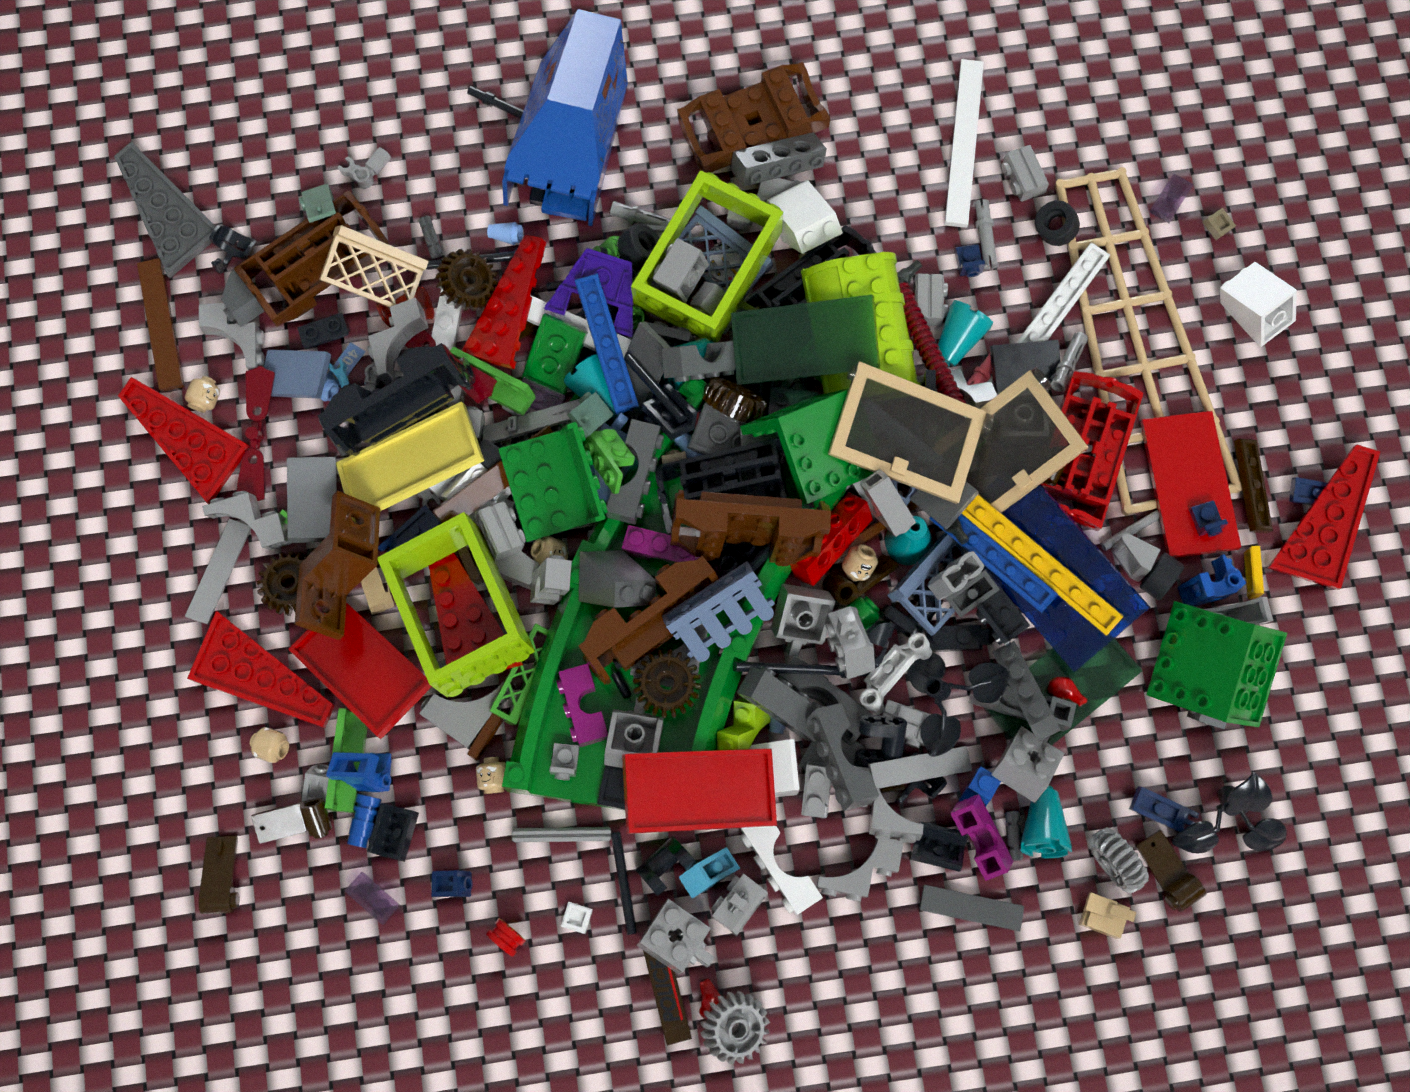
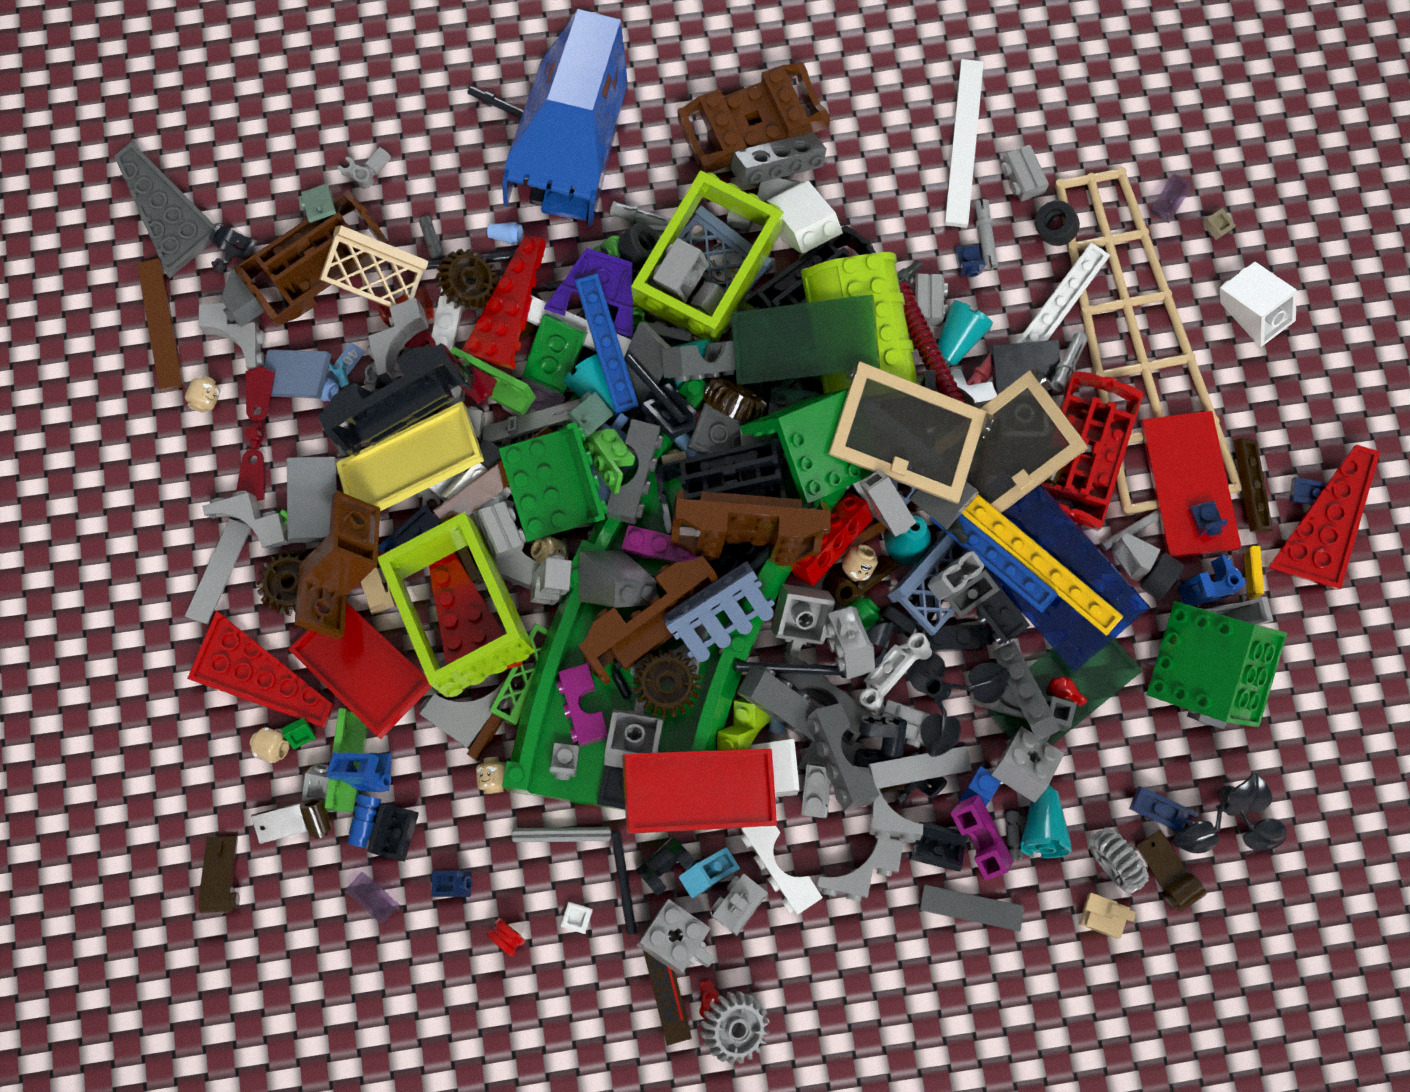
(192, 443): red wing -> none
(298, 733): none -> green plate
(323, 331): black bracket -> none

